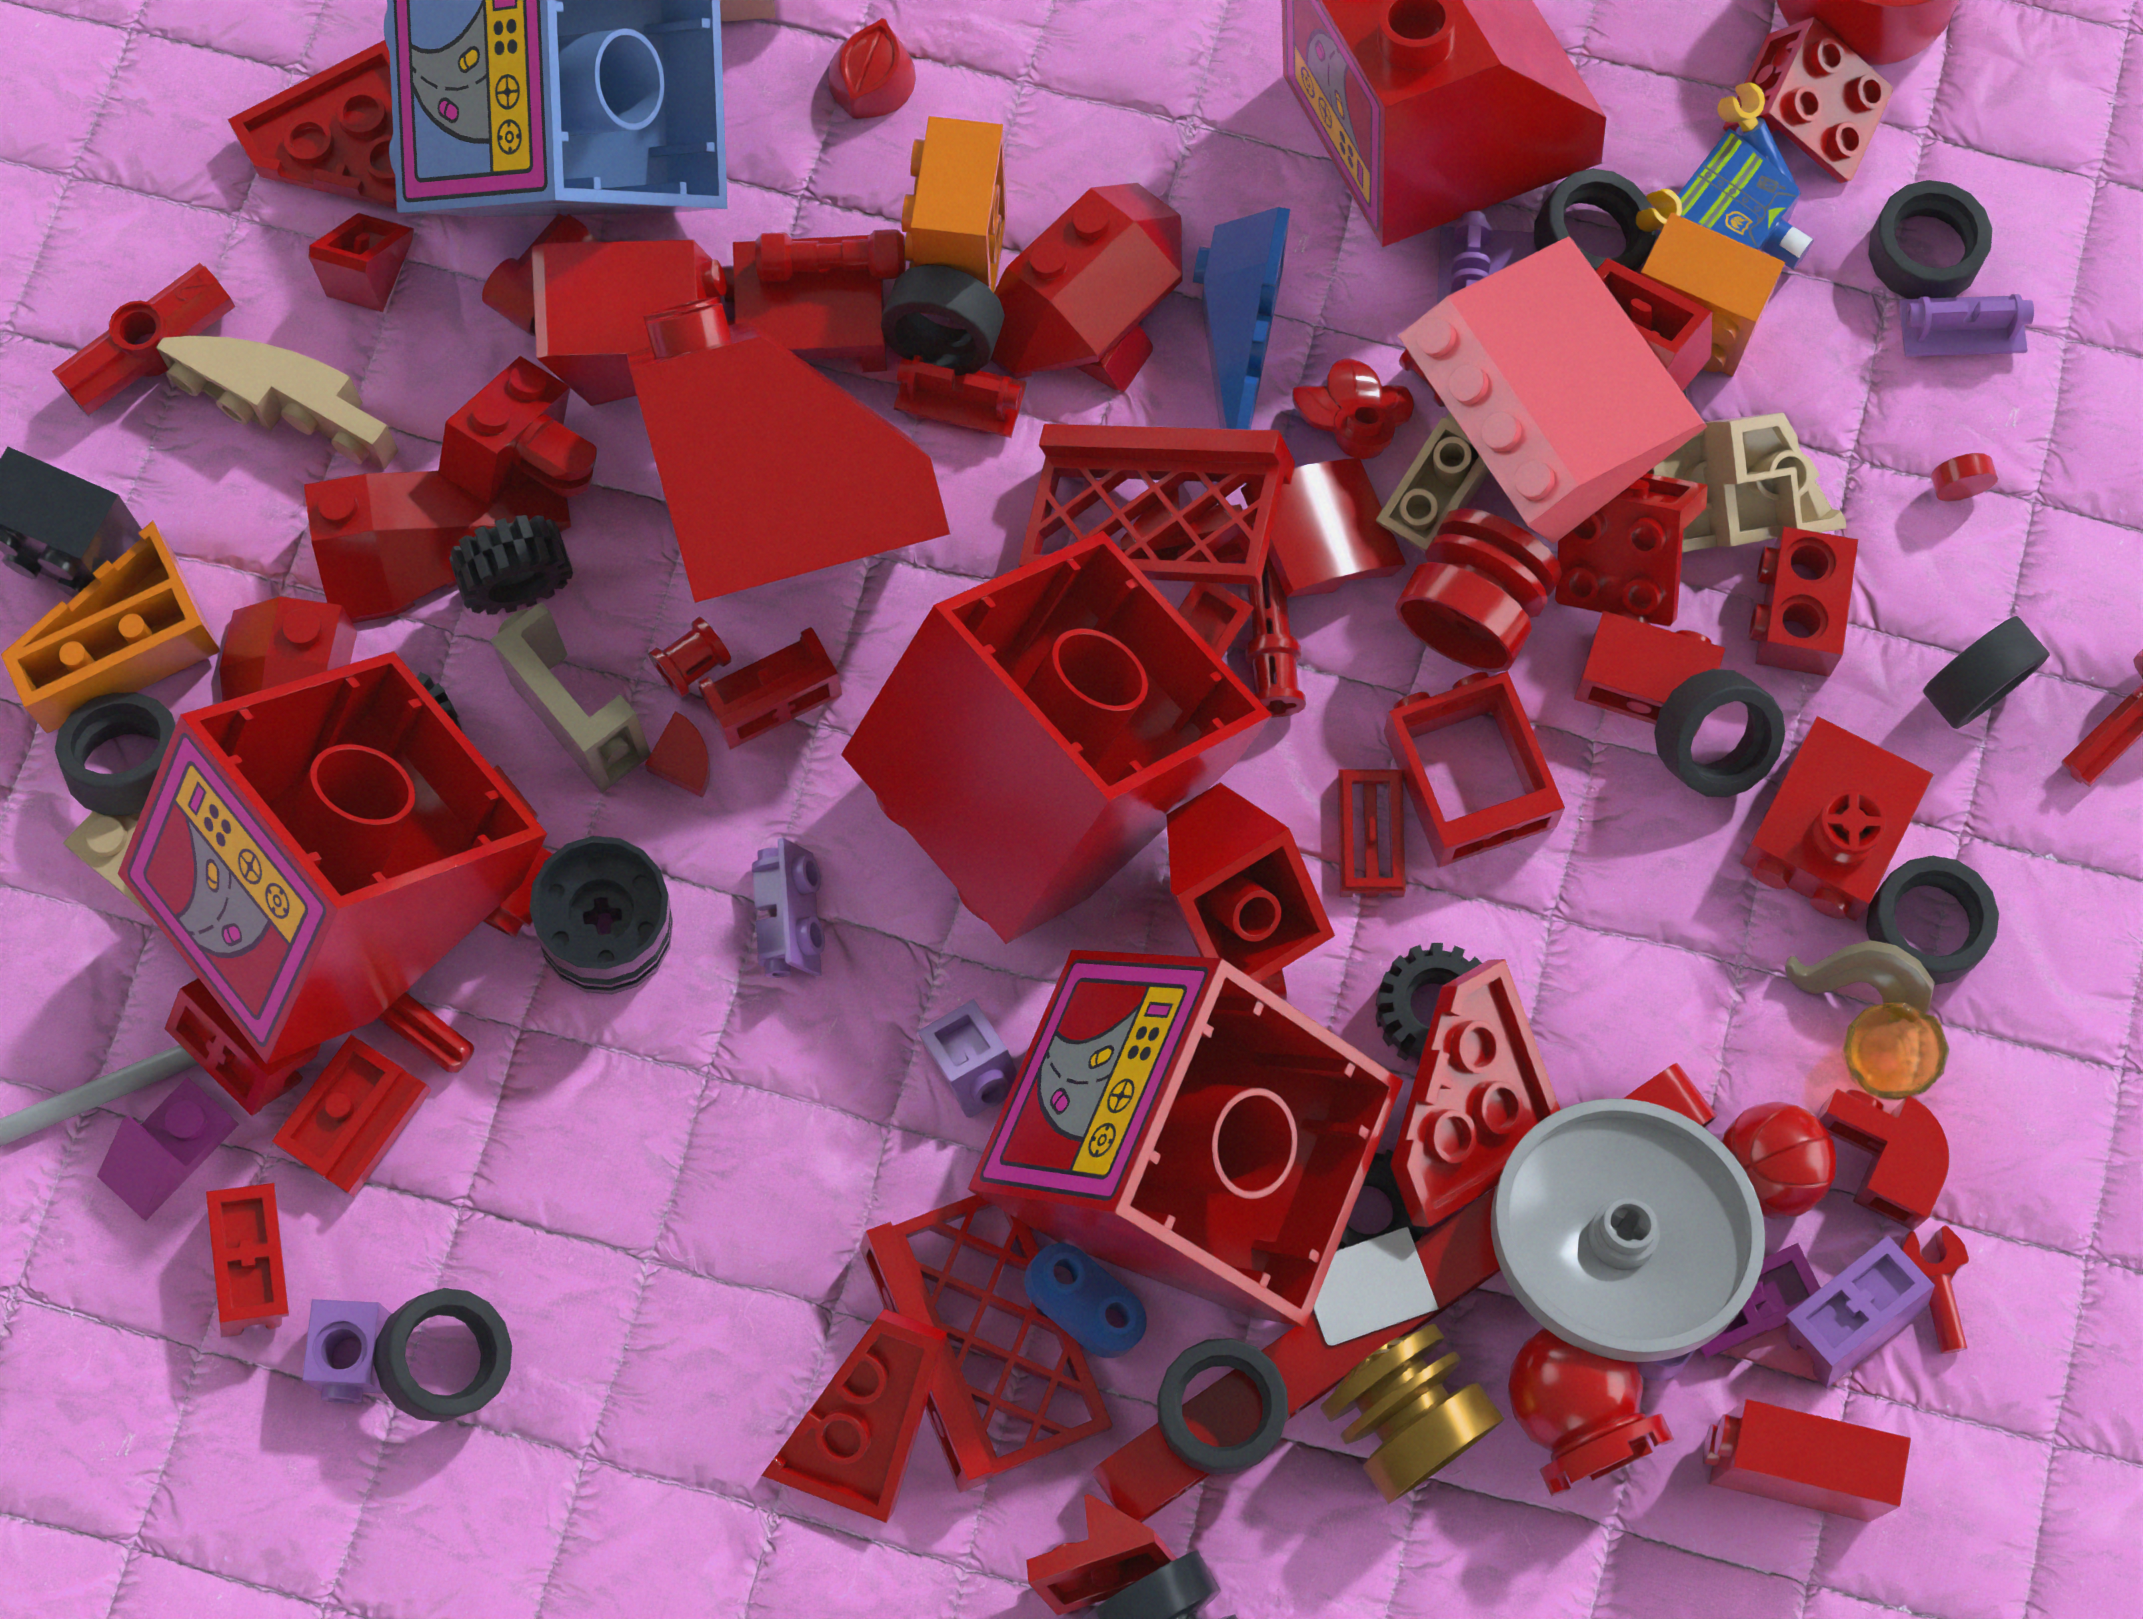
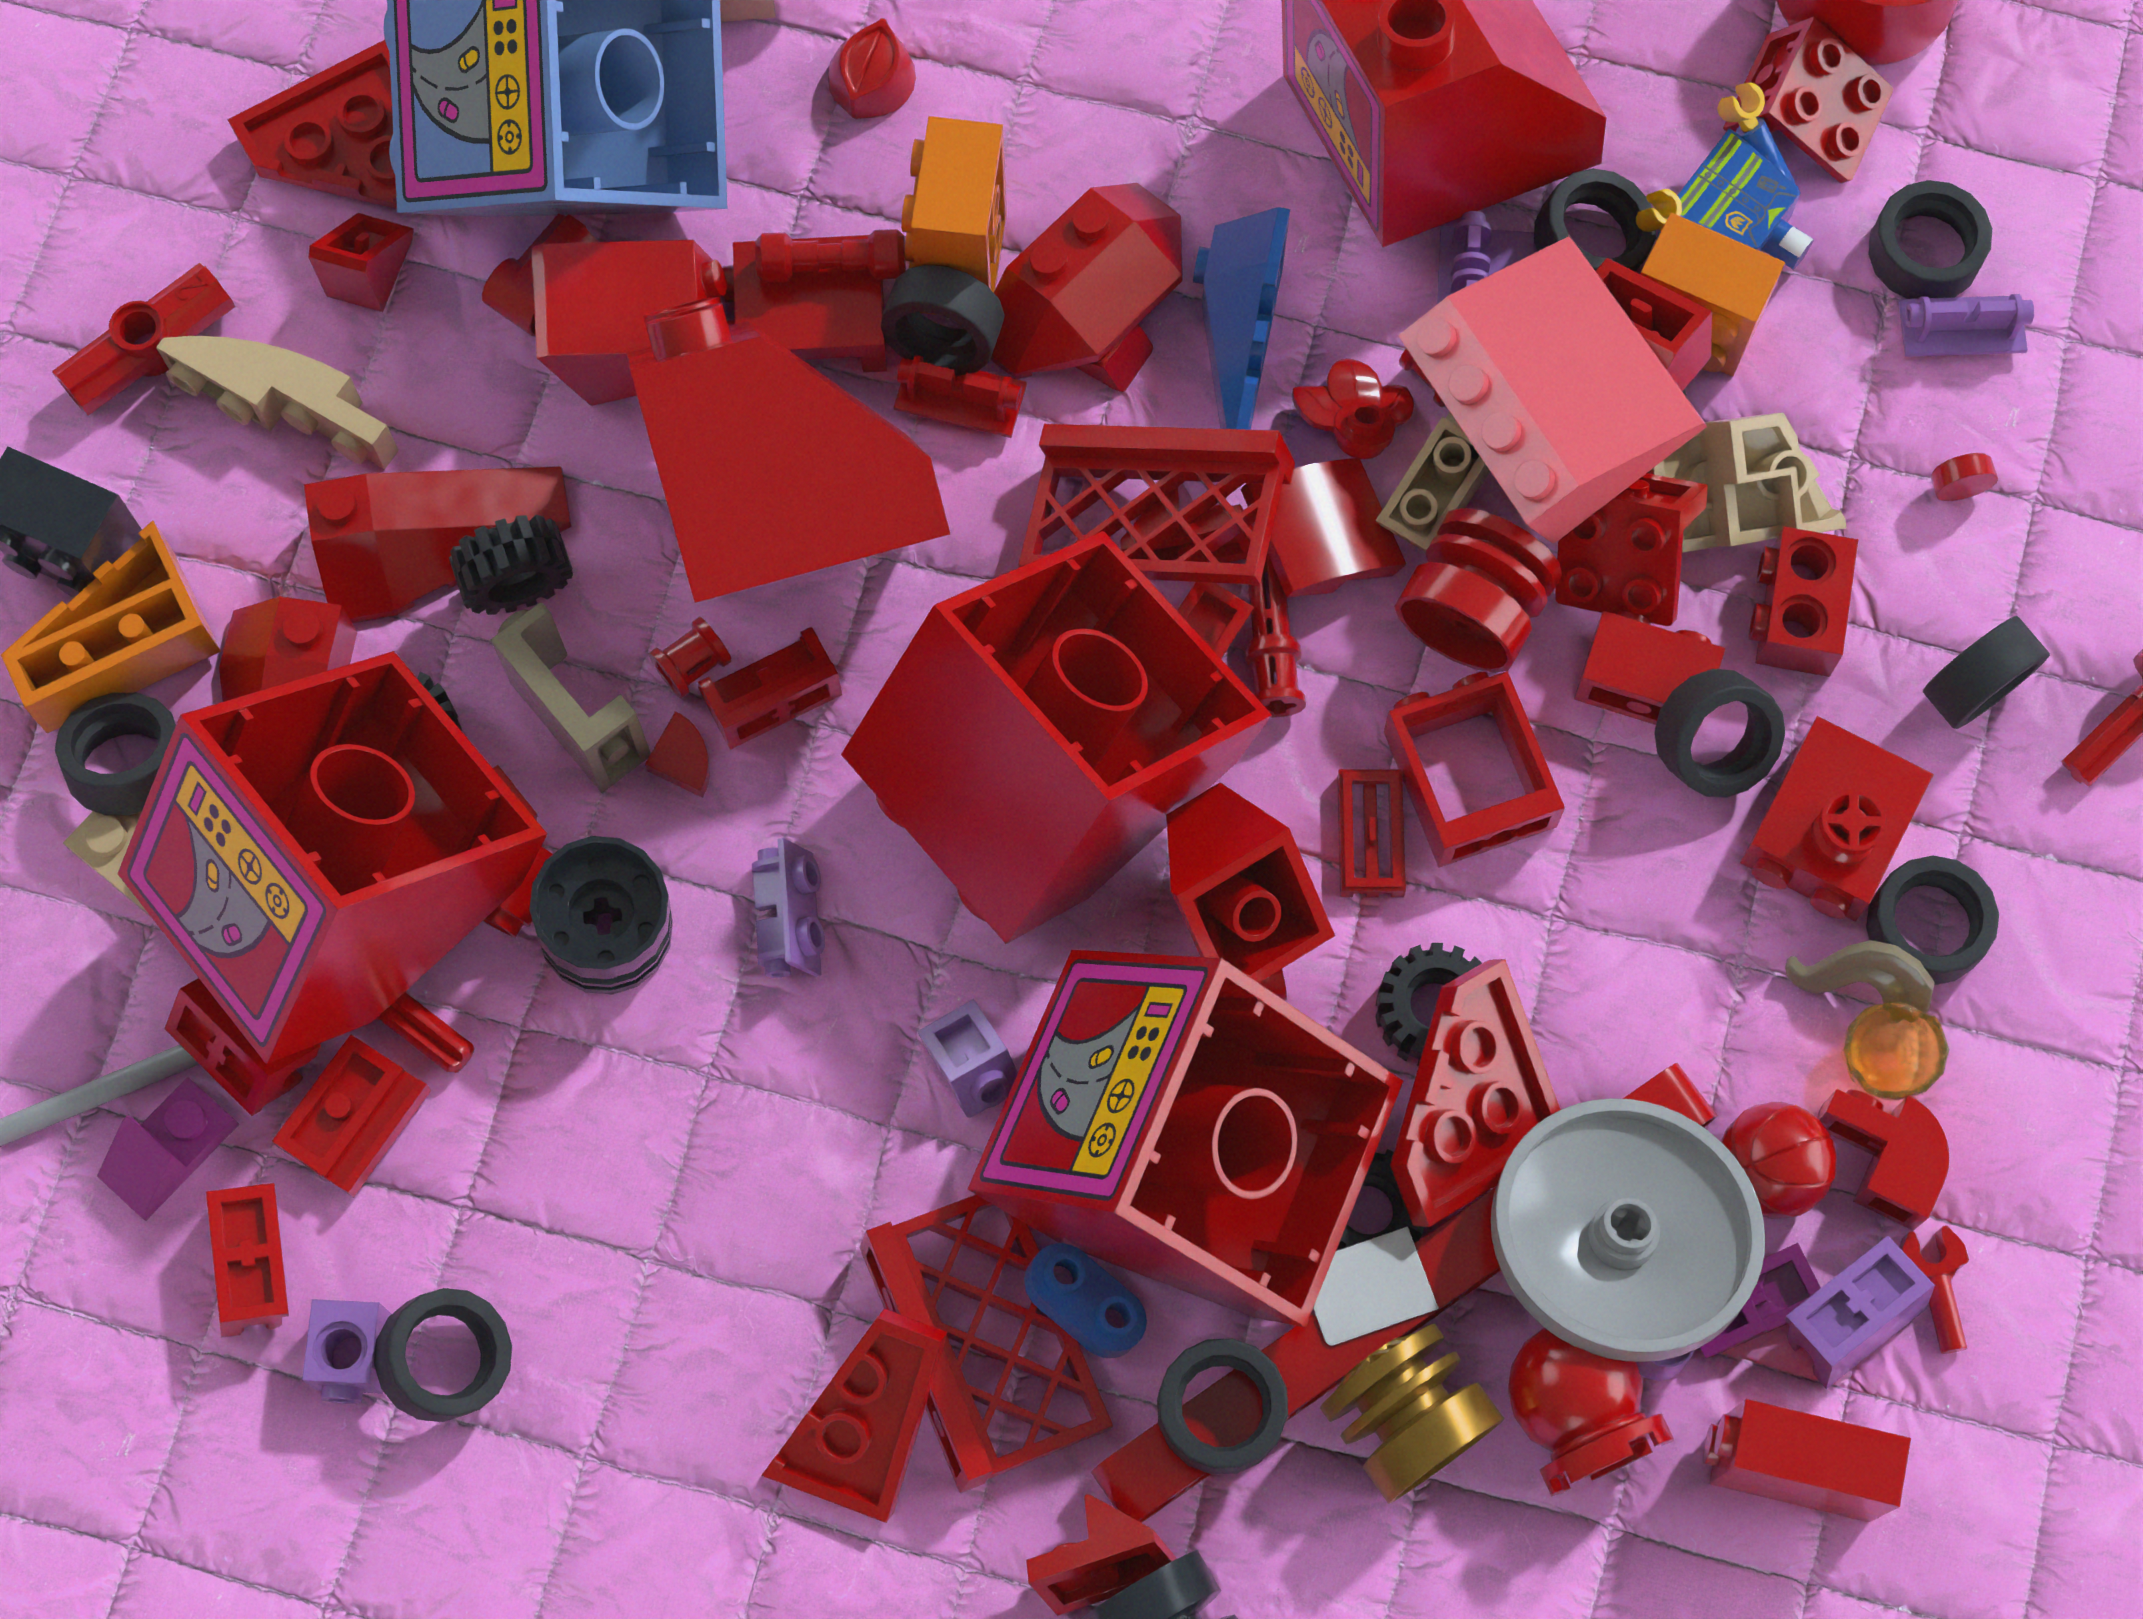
(516, 434): red brick -> none

